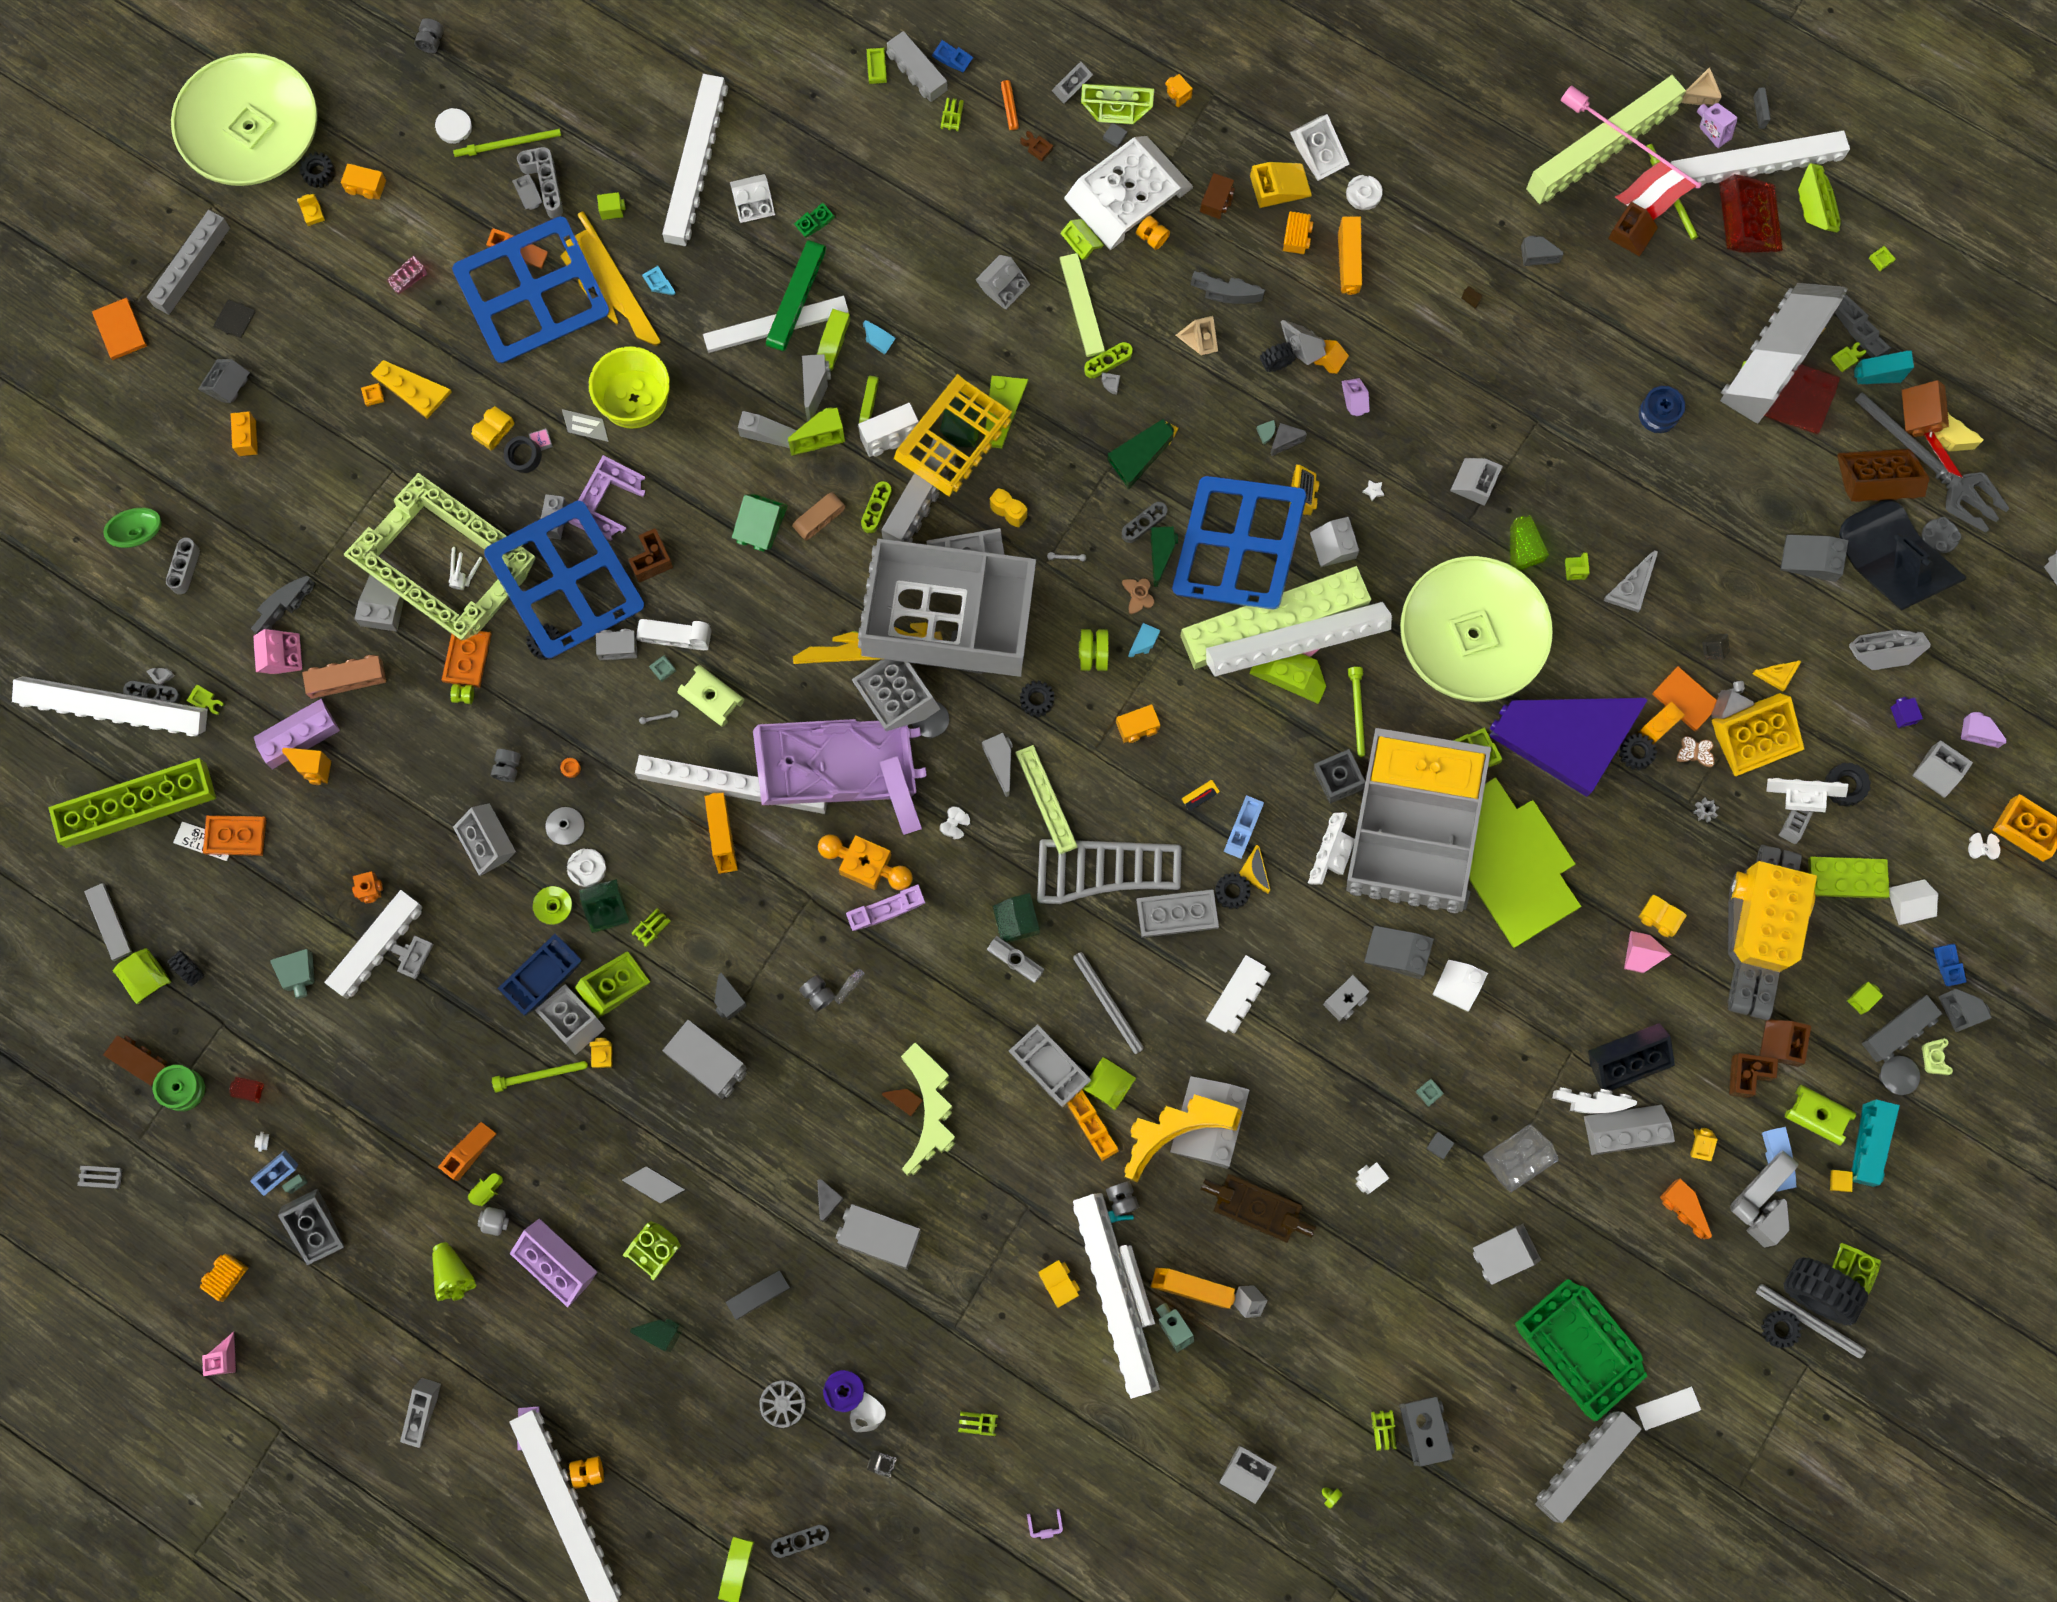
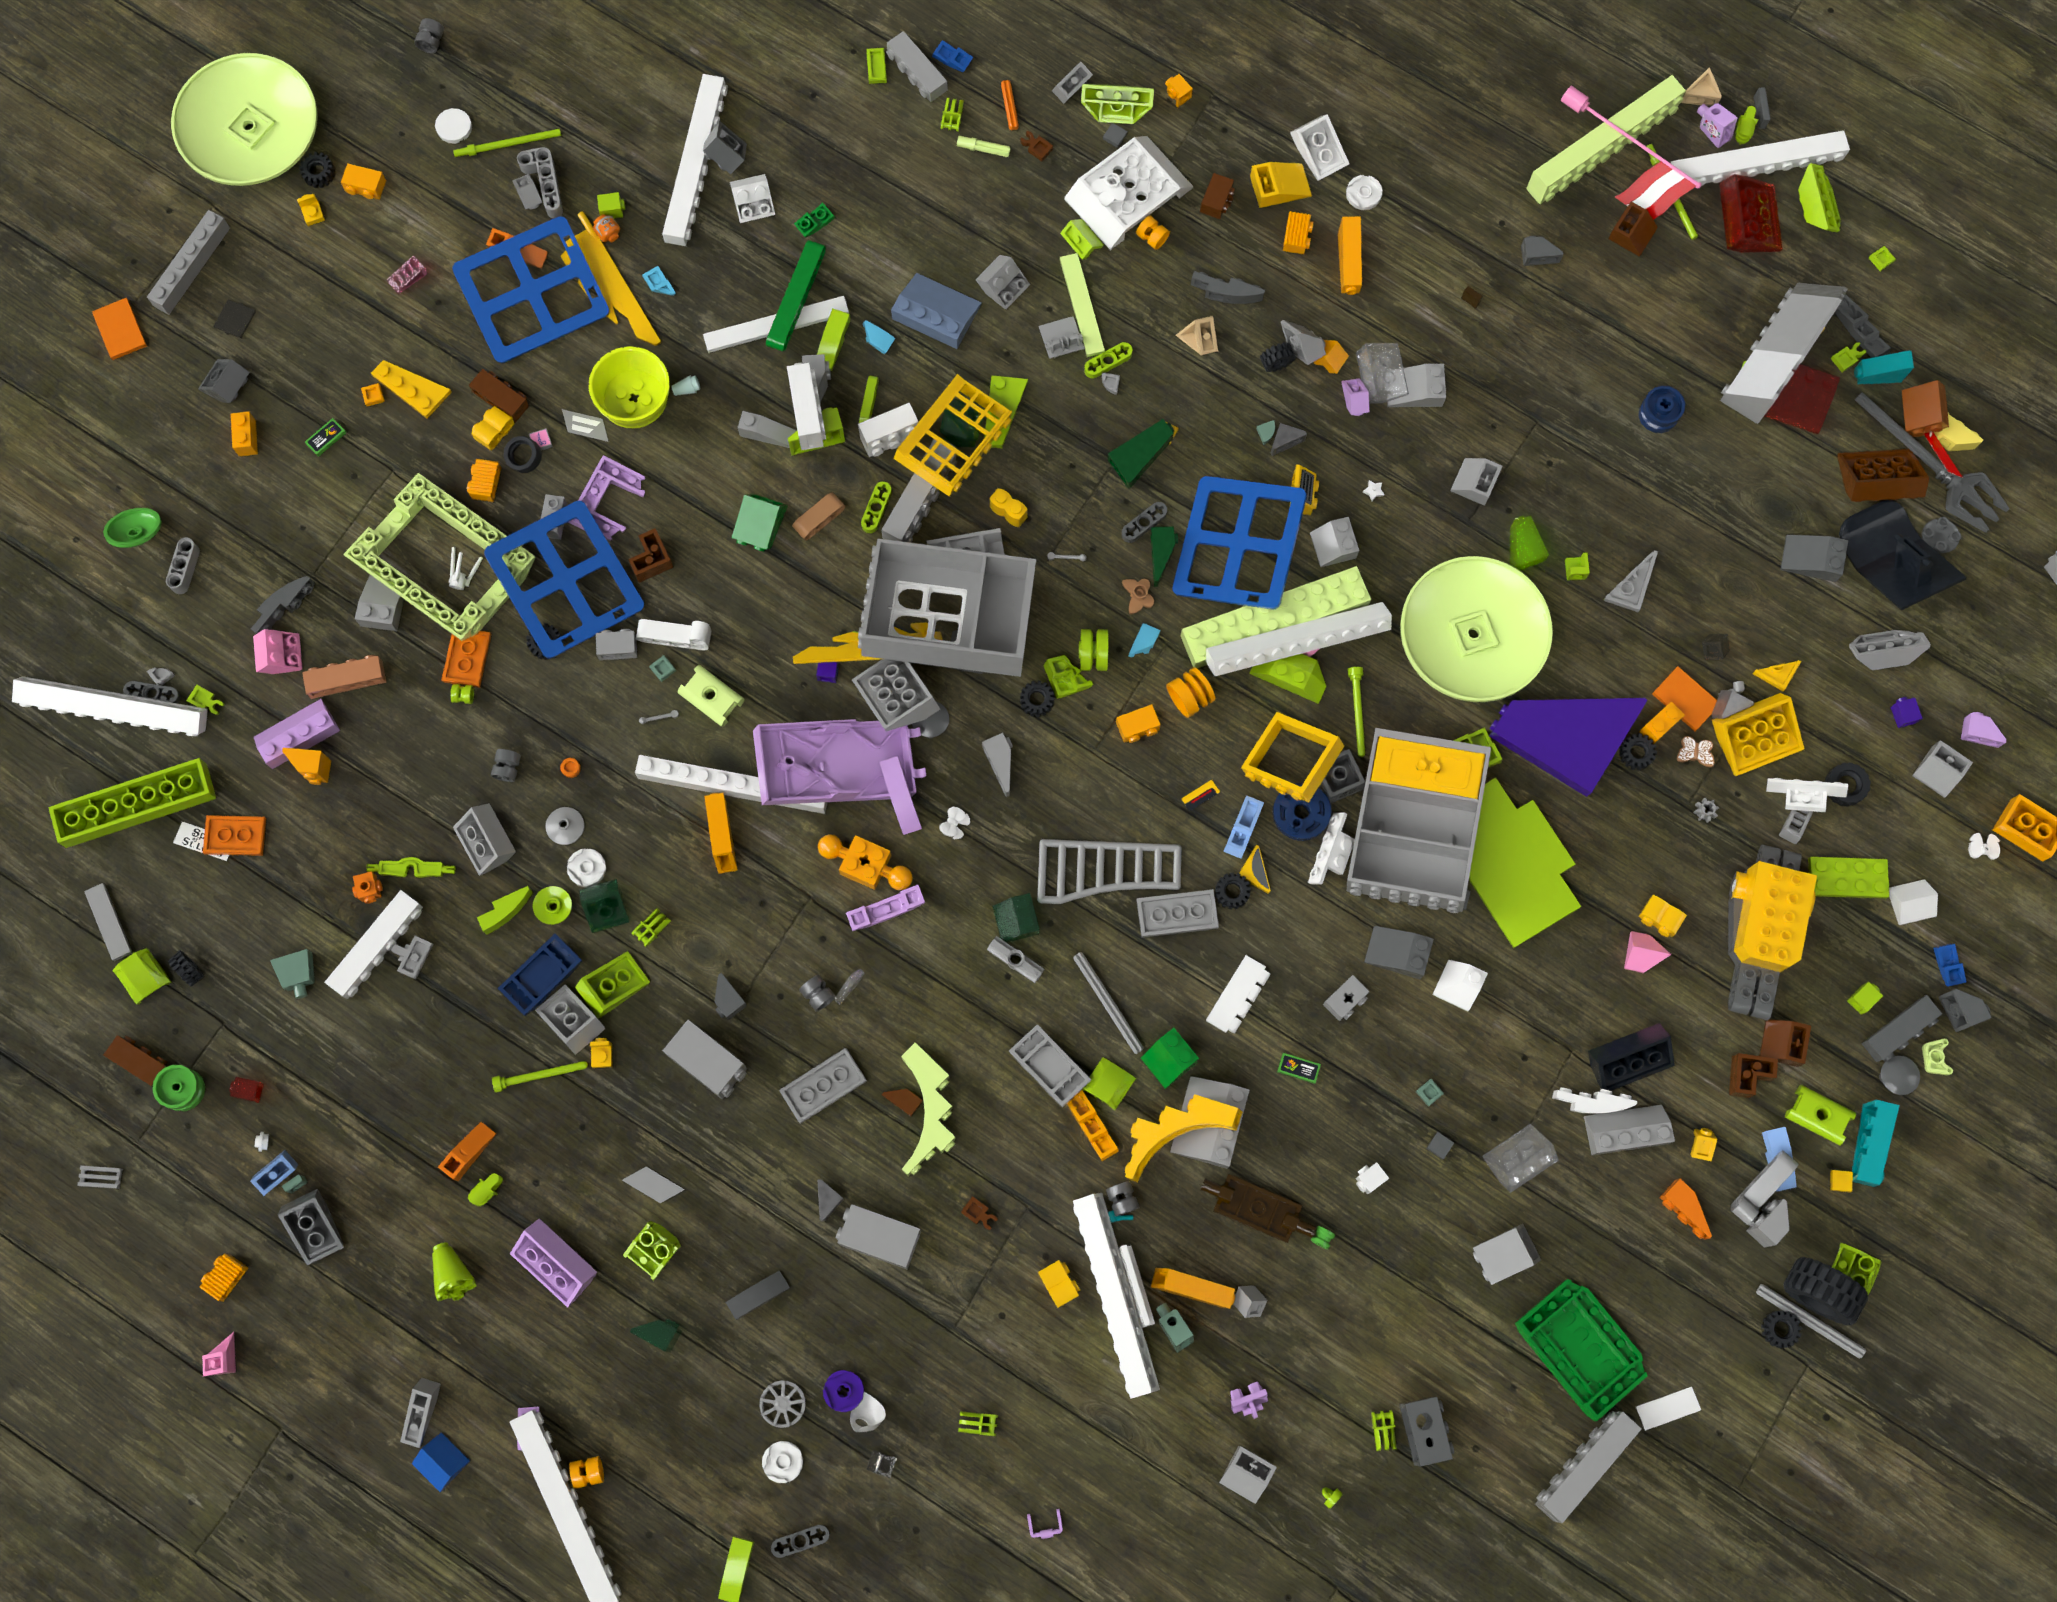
(325, 437): none -> tile
(400, 868): none -> lime piece
(440, 1461): none -> blue slope
(484, 480): none -> light orange brick
(493, 1221): light grey head -> none
(499, 394): none -> reddish brown brick
(504, 910): none -> lime slope
(606, 228): none -> orange head
(686, 386): none -> light aqua cone
(725, 148): none -> dark grey slope
(782, 1462): none -> white tile
(806, 406): none -> white piece
(823, 1085): none -> light grey tile
(827, 672): none -> dark purple brick
(935, 310): none -> sand blue slope
(976, 1212): none -> reddish brown plate
(983, 146): none -> yellowish green axle
(1046, 799): yellowish green tile -> none
(1061, 337): none -> light grey hinge
(1065, 677): none -> lime slope
(1169, 1058): none -> green slope
(1191, 693): none -> light orange wheel
(1251, 1403): none -> lavender hips
(1296, 827): none -> dark blue piece
(1298, 1068): none -> tile
(1307, 790): none -> yellow window
(1323, 1237): none -> bright green wheel
(1382, 371): none -> clear slope
(1424, 386): none -> light grey slope
(1746, 126): none -> lime arm

